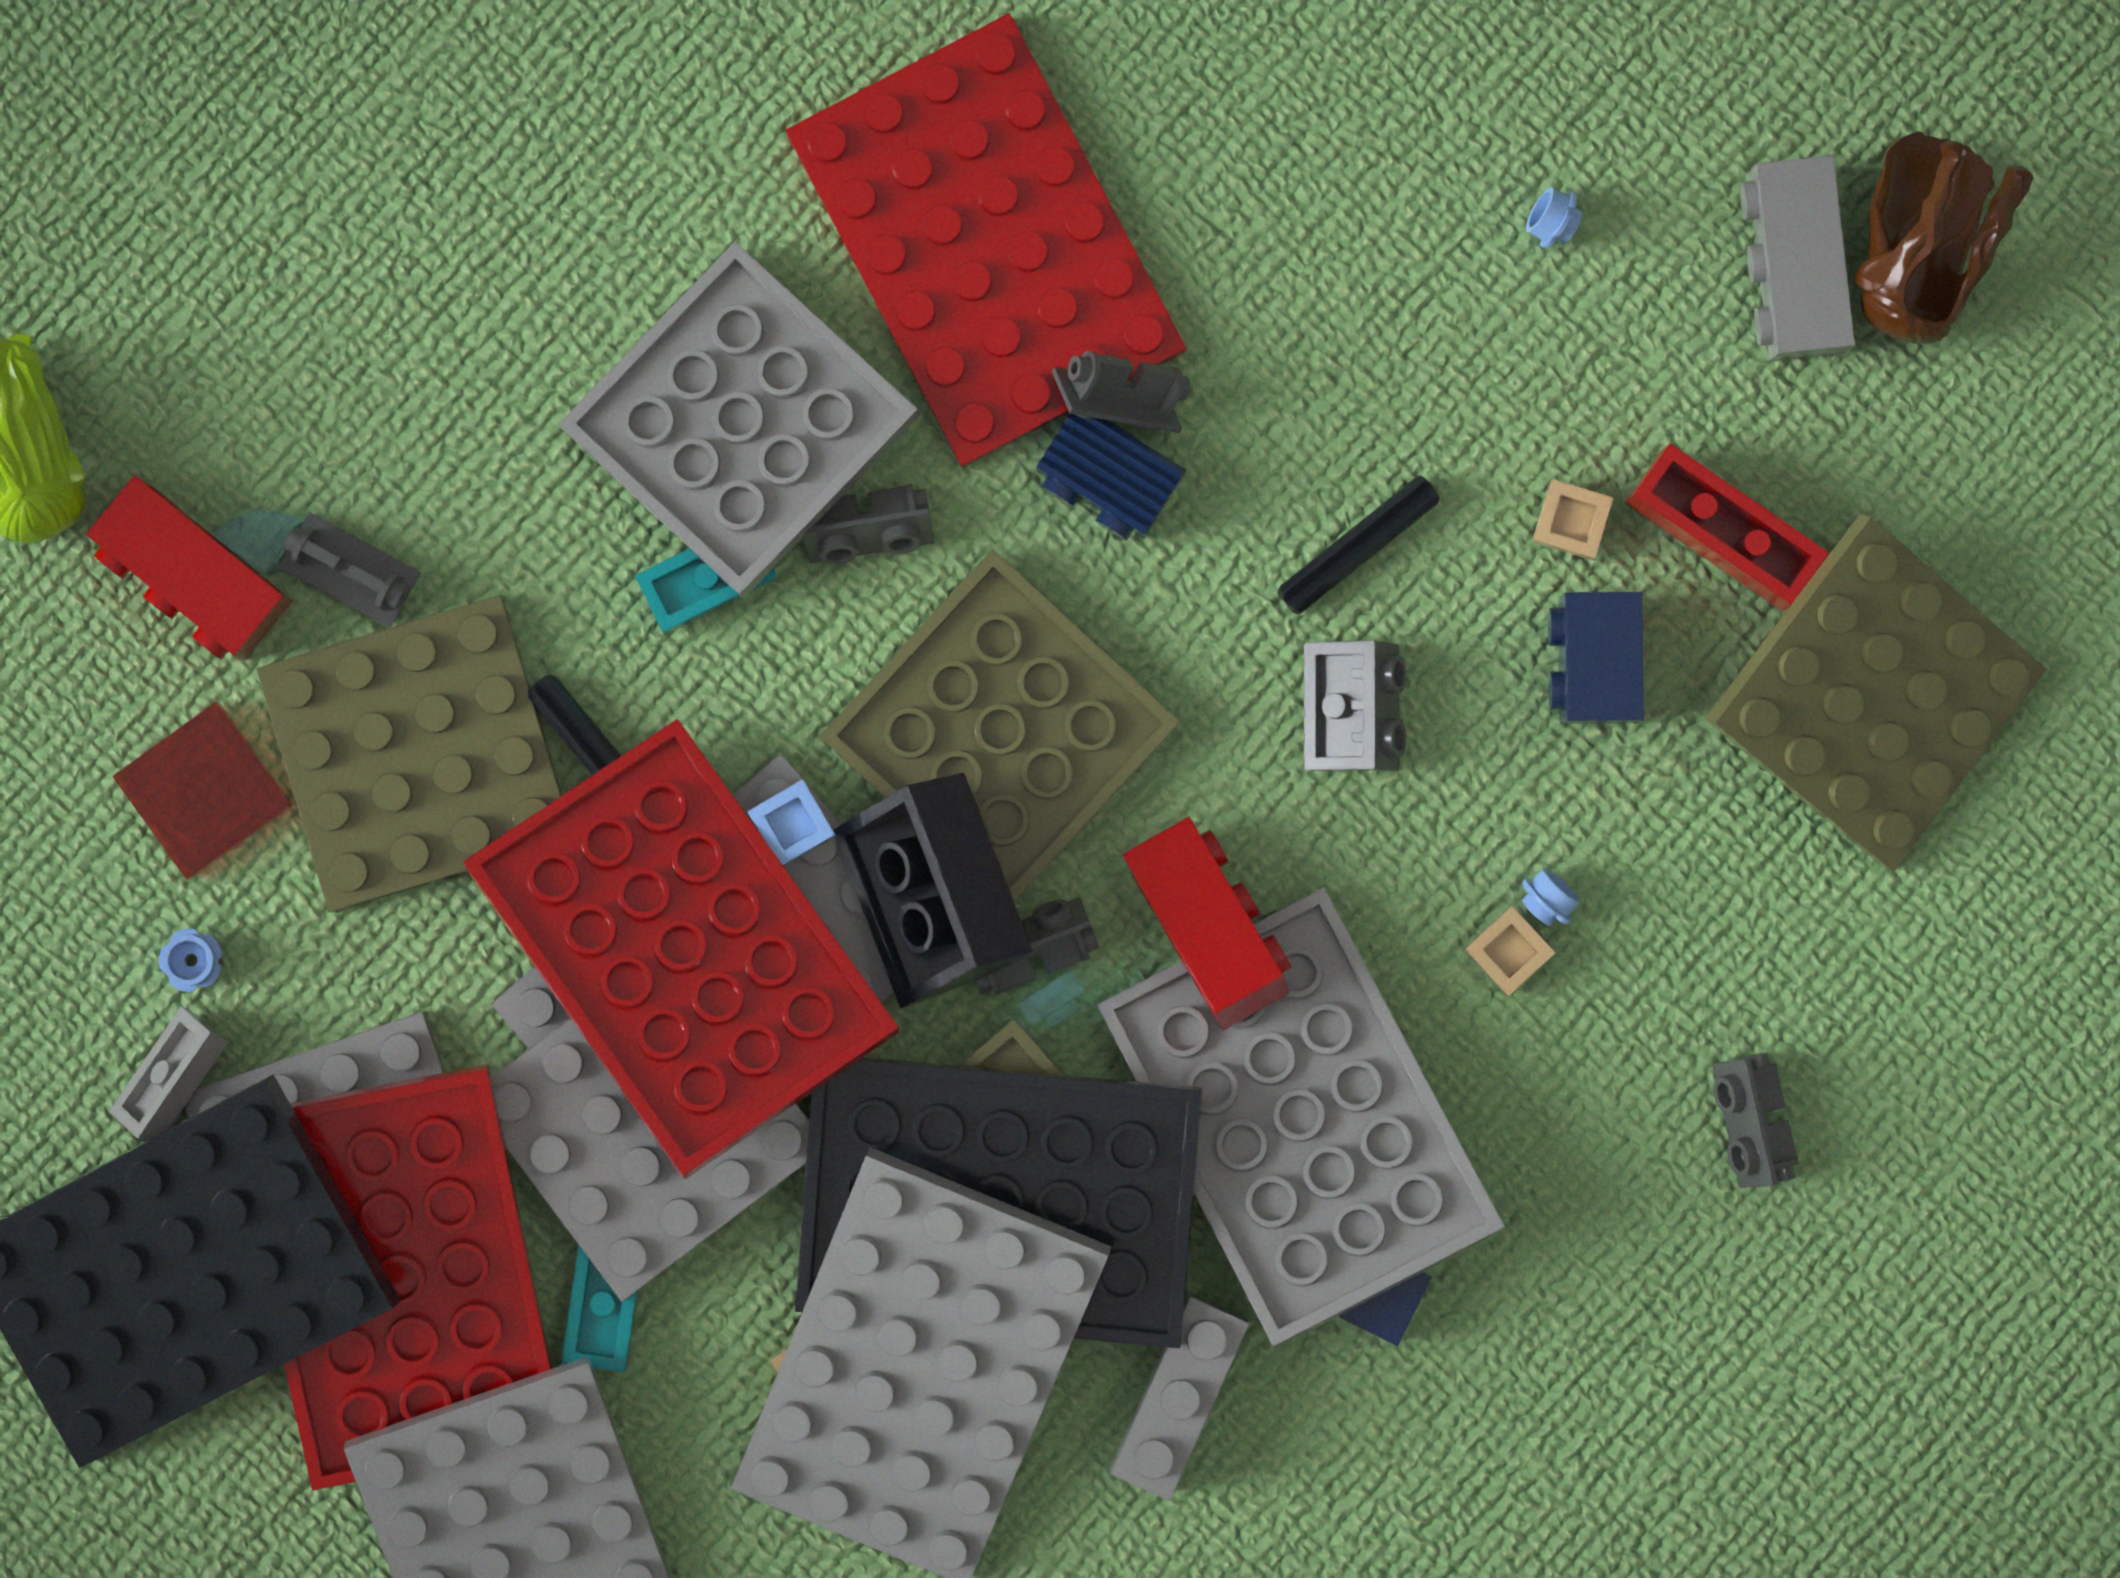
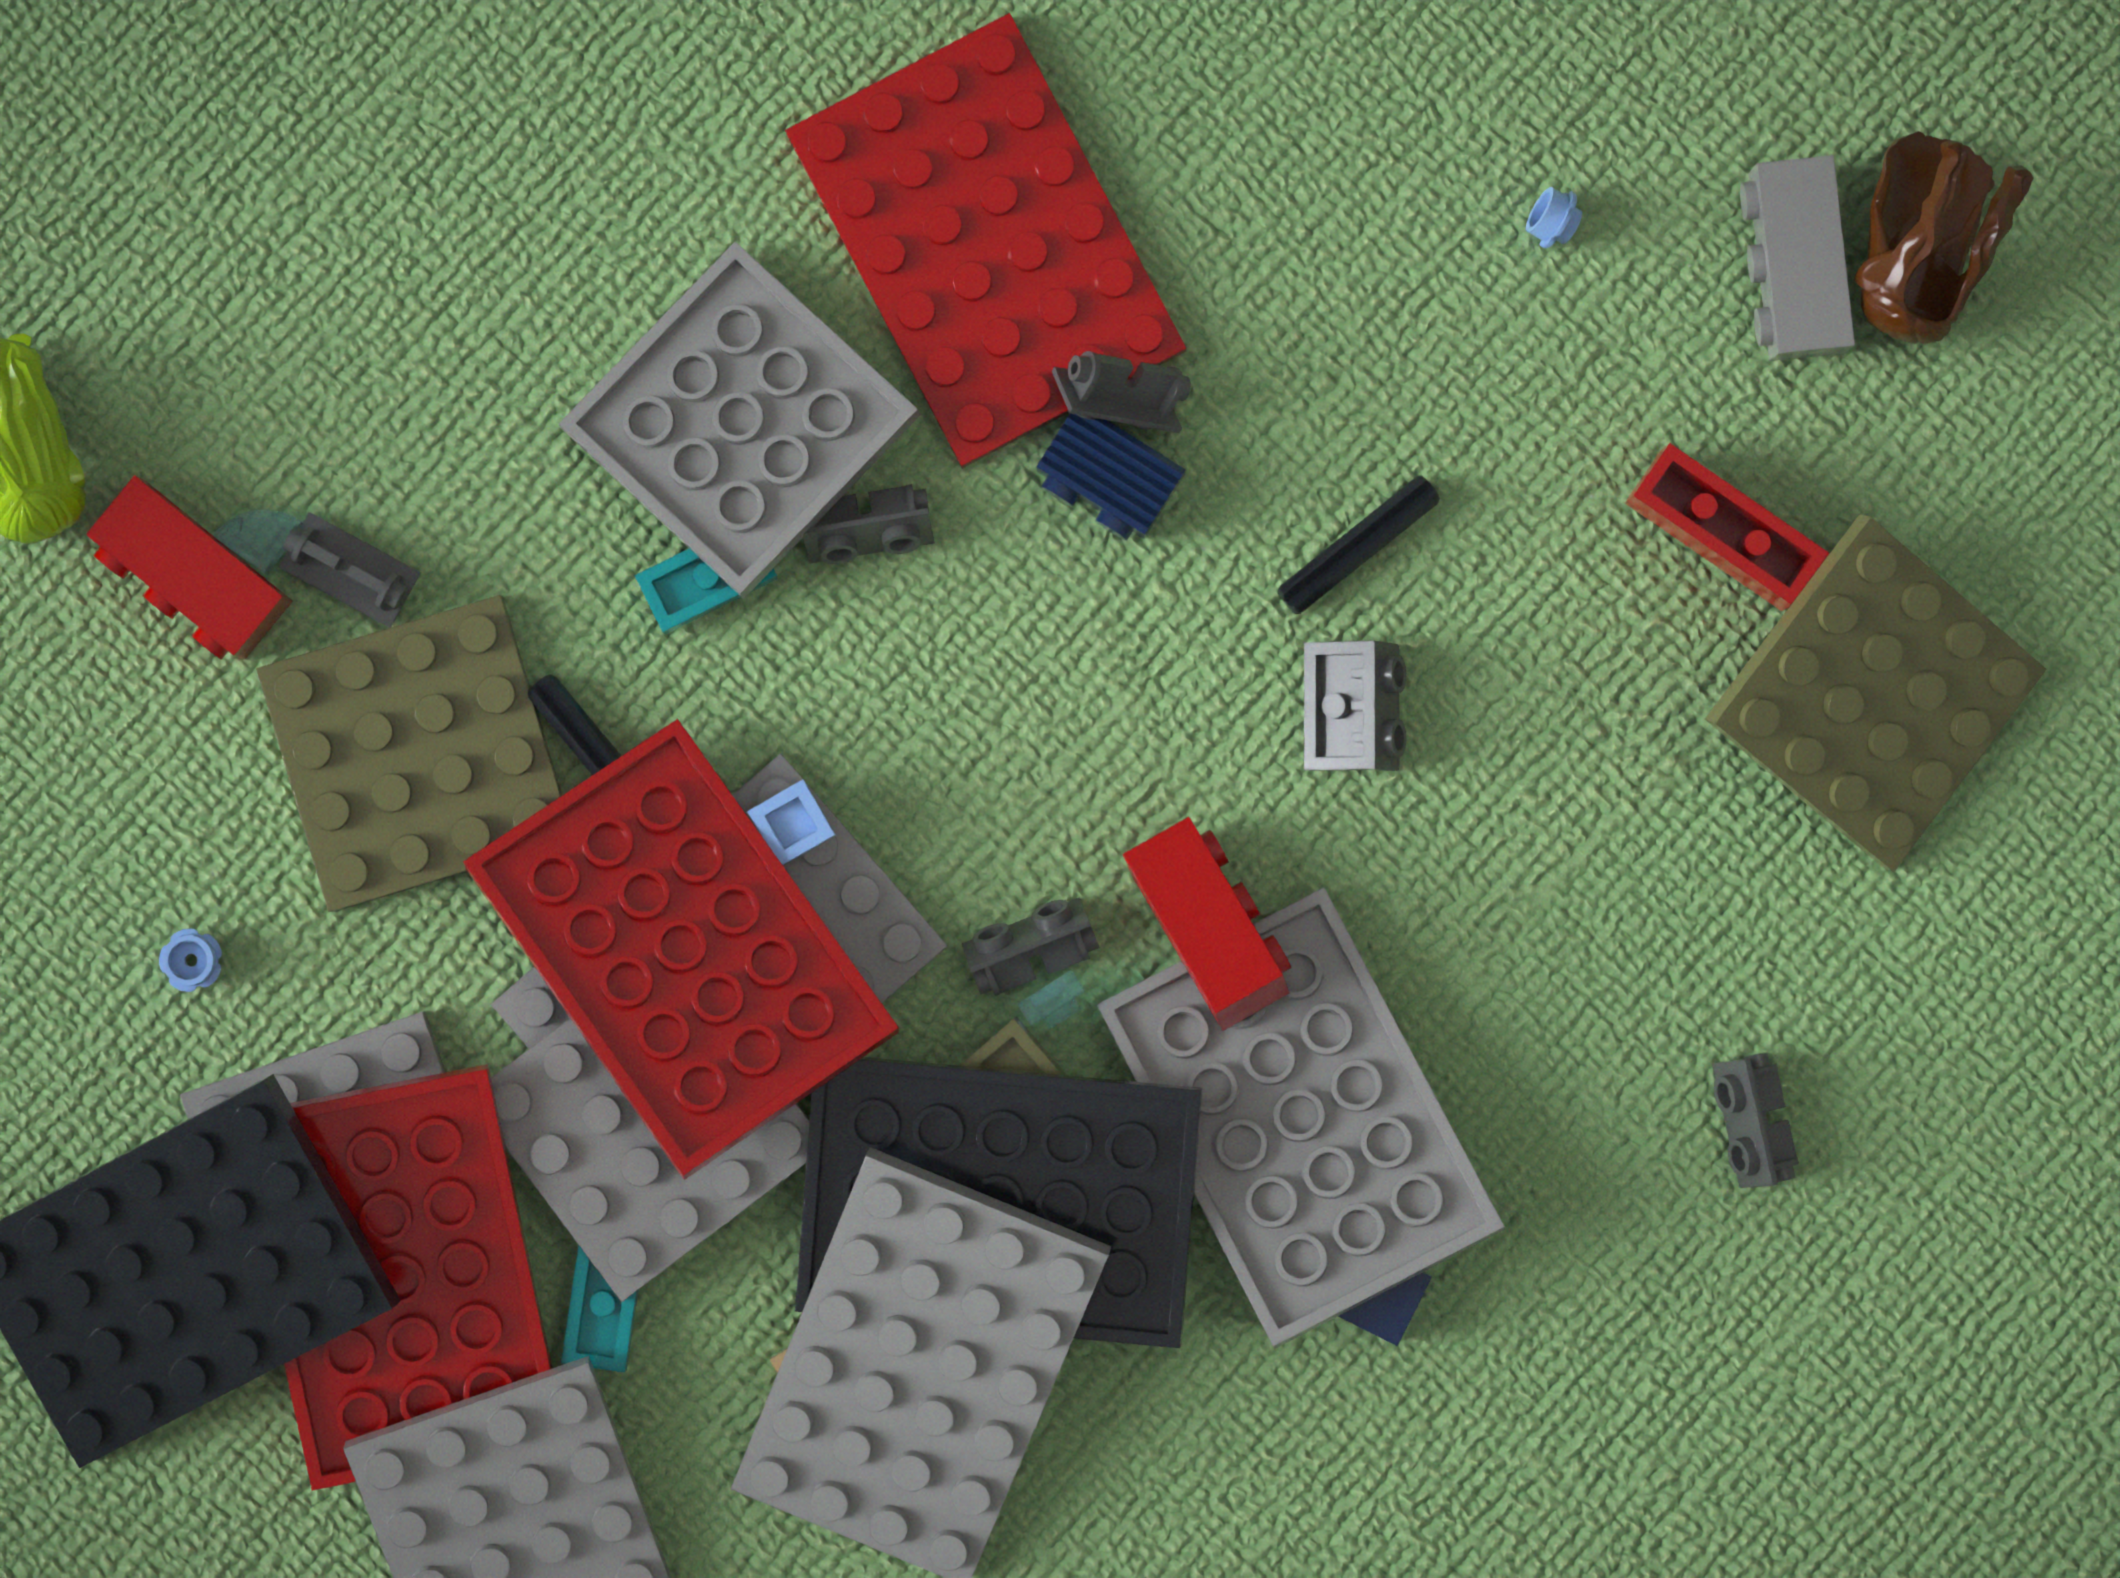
(168, 1076): light grey plate -> none
(203, 790): clear red tile -> none
(932, 889): black slope -> none
(1015, 704): olive plate -> none
(1179, 1398): light grey brick -> none
(1509, 951): tan plate -> none
(1549, 897): light blue plate -> none
(1572, 519): tan plate -> none
(1597, 658): dark blue brick -> none

